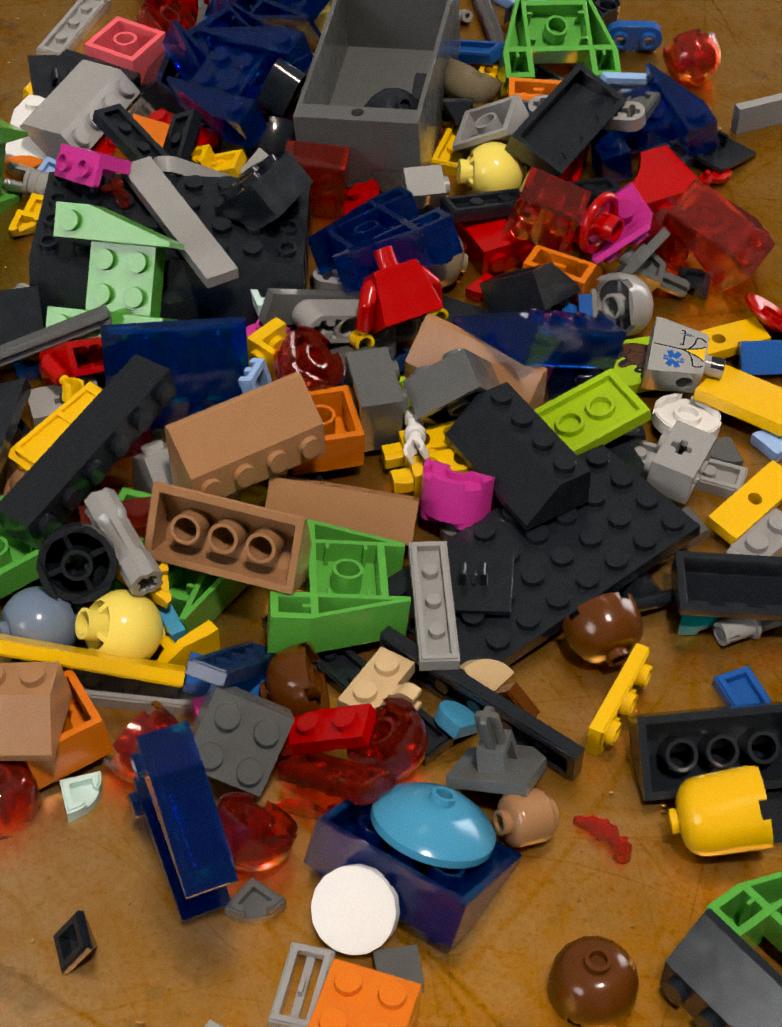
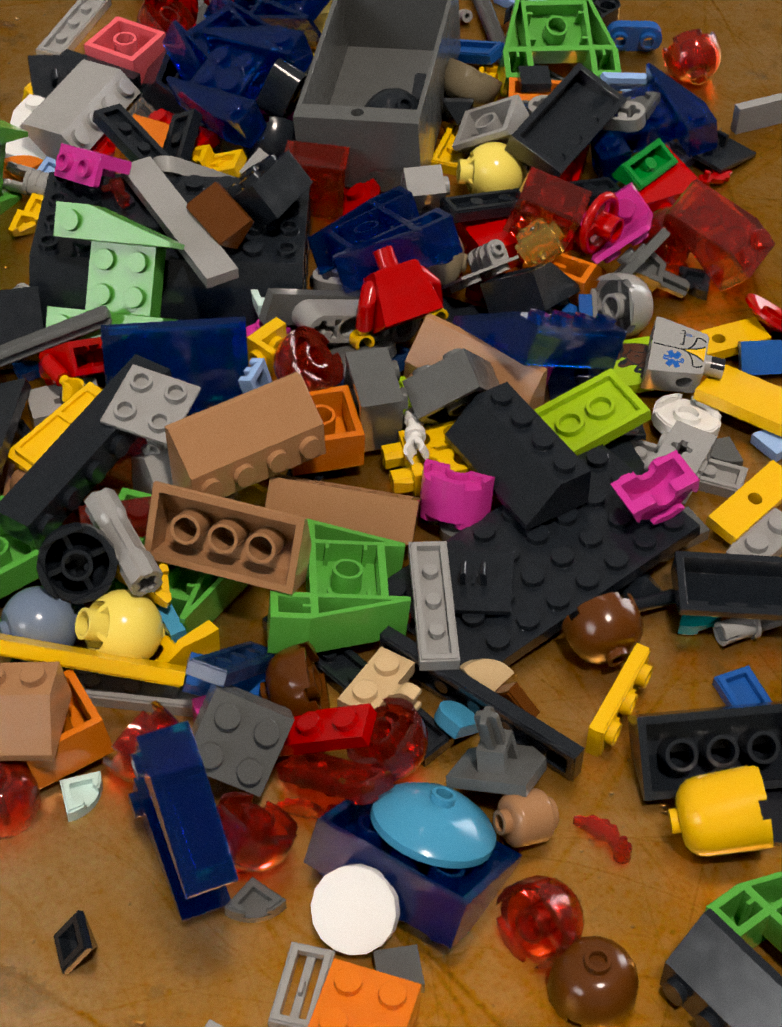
(148, 403): none -> light grey hinge
(221, 216): none -> reddish brown slope
(485, 263): none -> light grey hinge
(534, 79): none -> black tile
(539, 919): none -> clear red cylinder
(540, 242): none -> clear yellow head
(646, 165): none -> green slope
(659, 491): none -> dark pink cylinder

